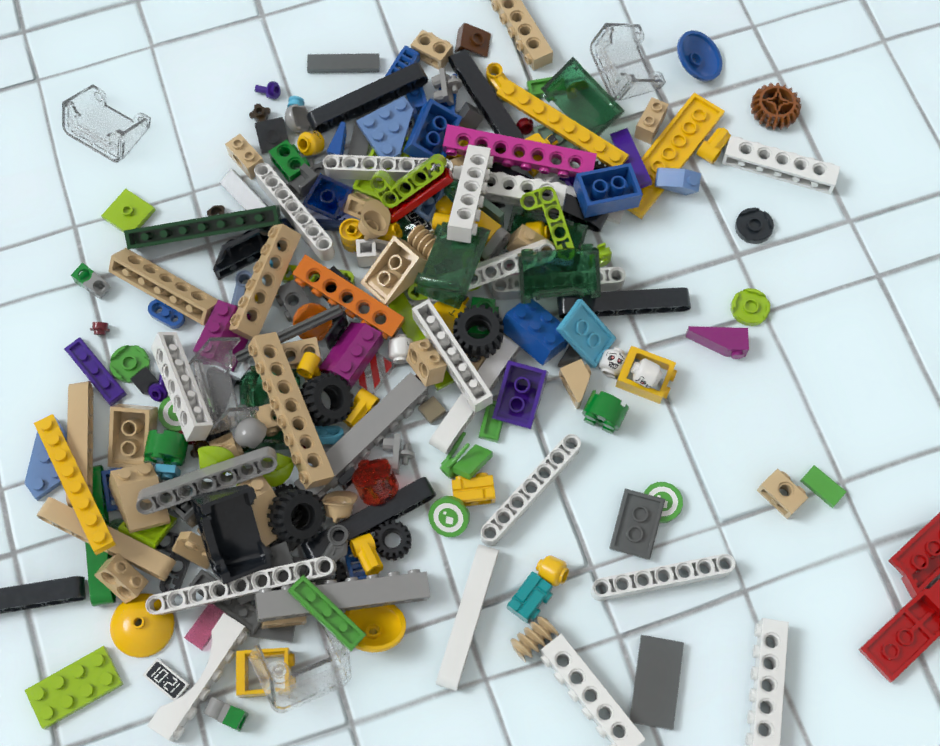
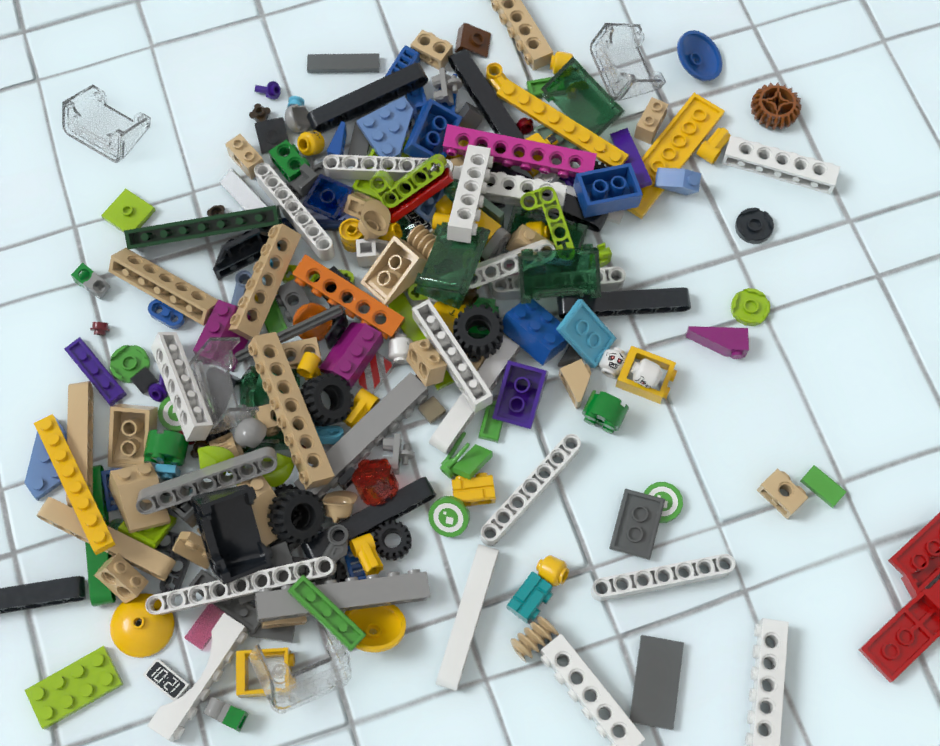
(274, 320): none -> bright green tile
(471, 297): none -> dark brown plate
(559, 60): none -> yellow head

